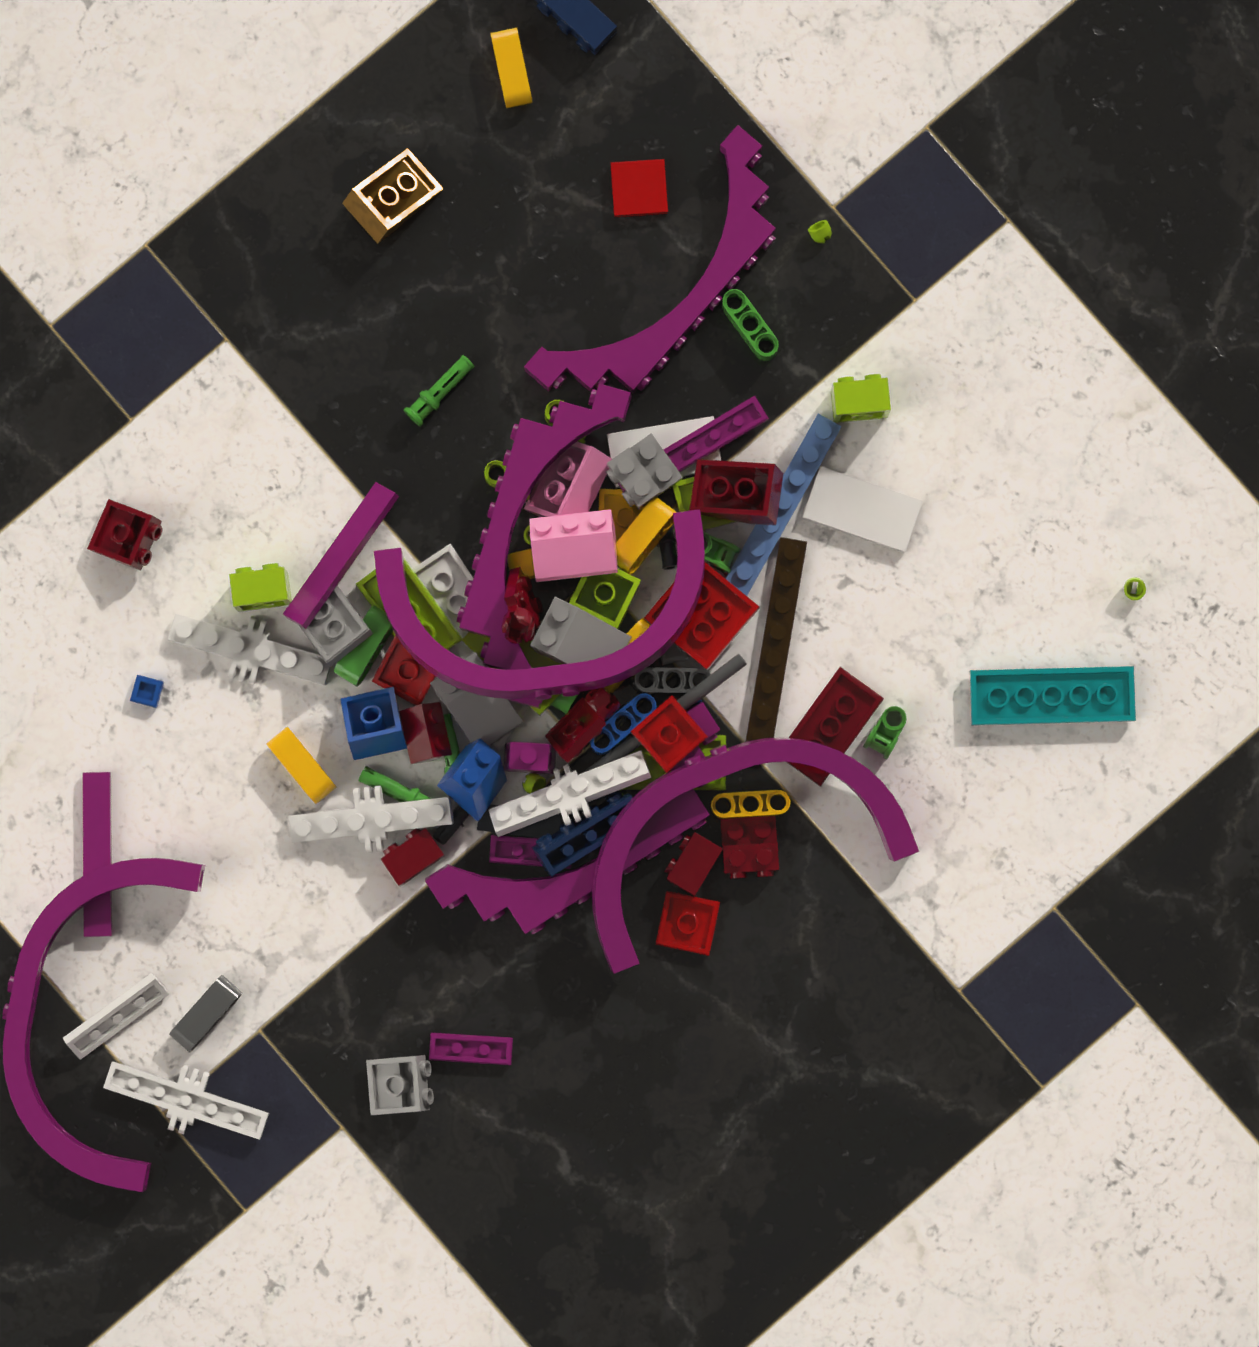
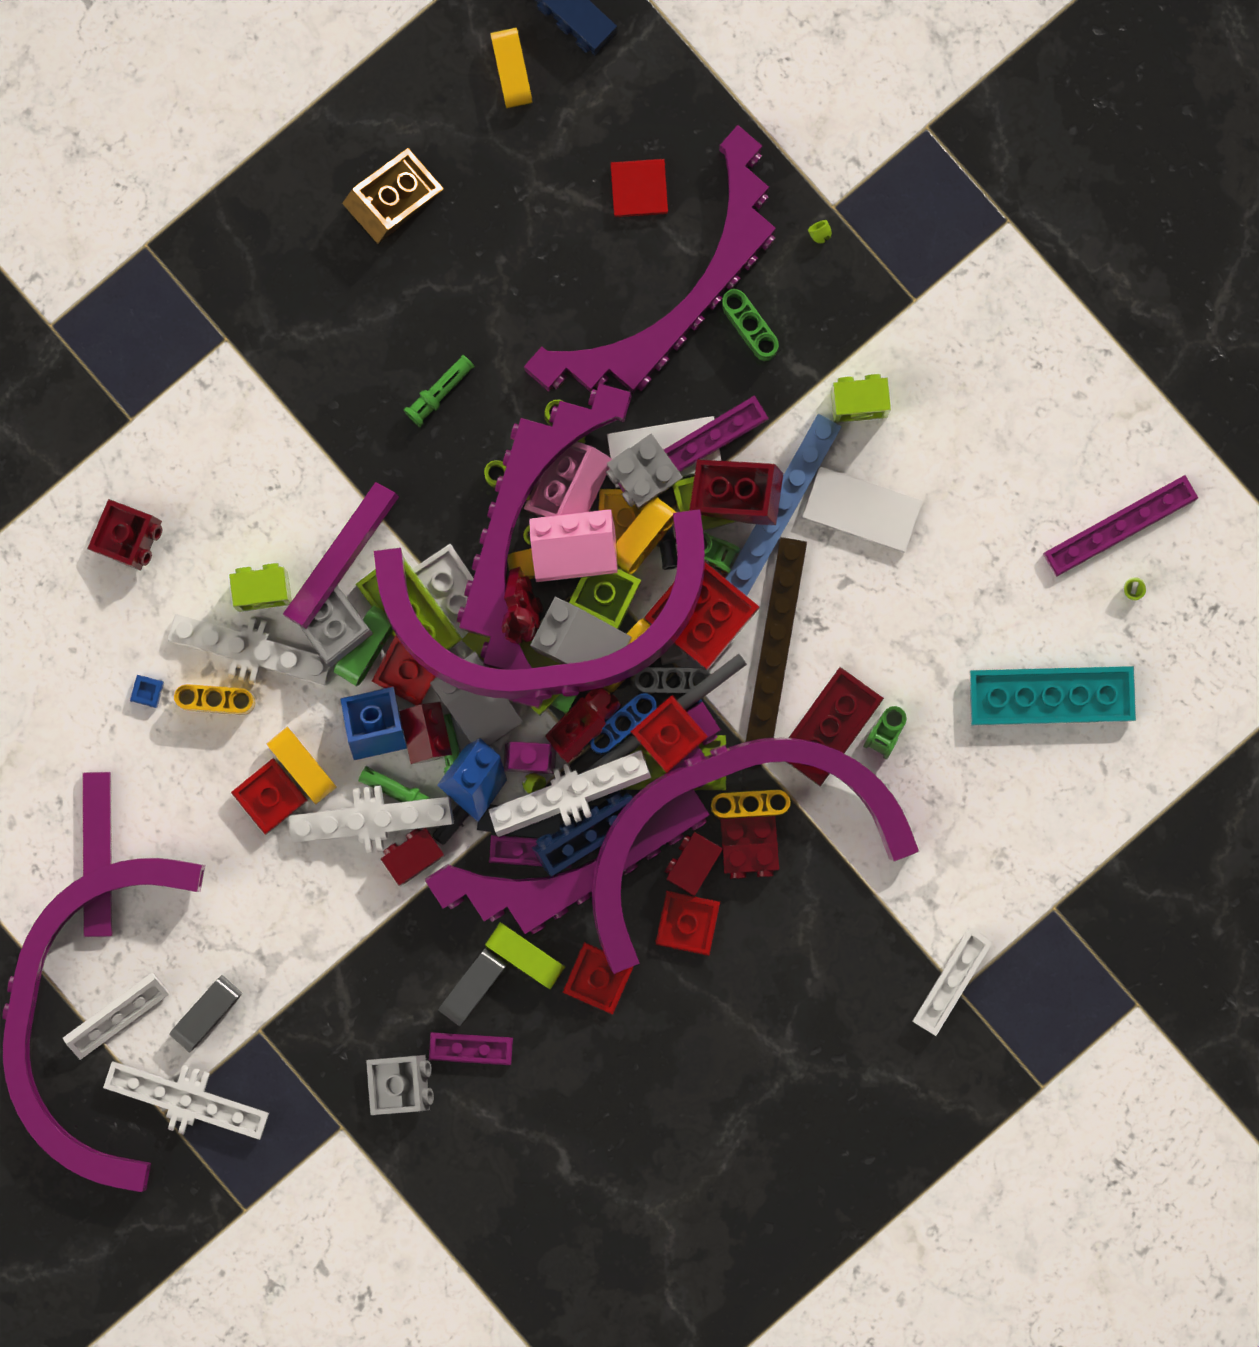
(202, 694): none -> yellow beam
(269, 796): none -> red plate
(472, 986): none -> dark grey beam
(525, 955): none -> lime beam
(594, 981): none -> red tile
(952, 981): none -> white plate
(1120, 525): none -> magenta tile

